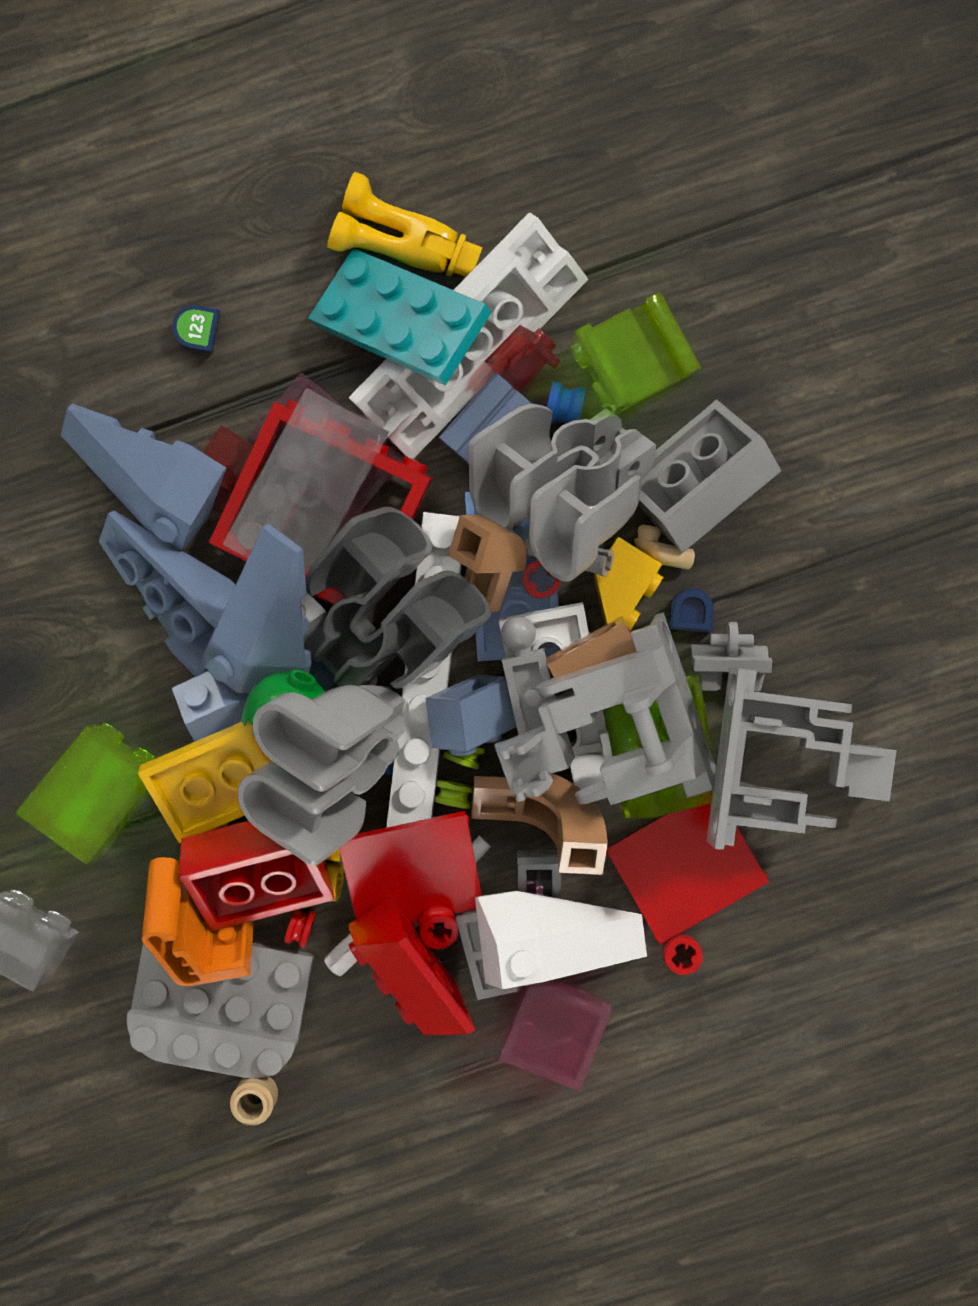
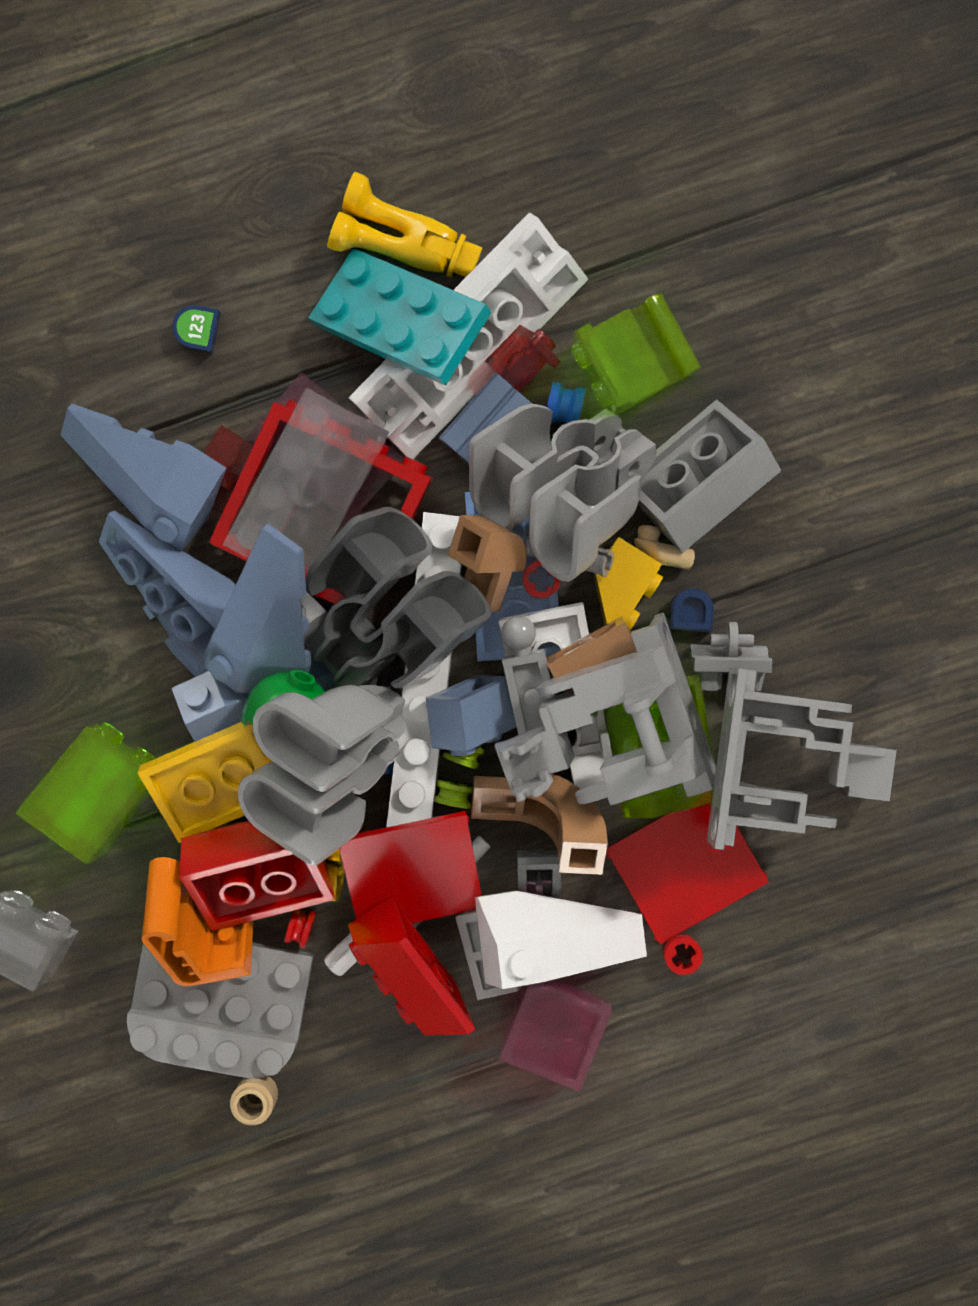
(449, 931): red bush -> none

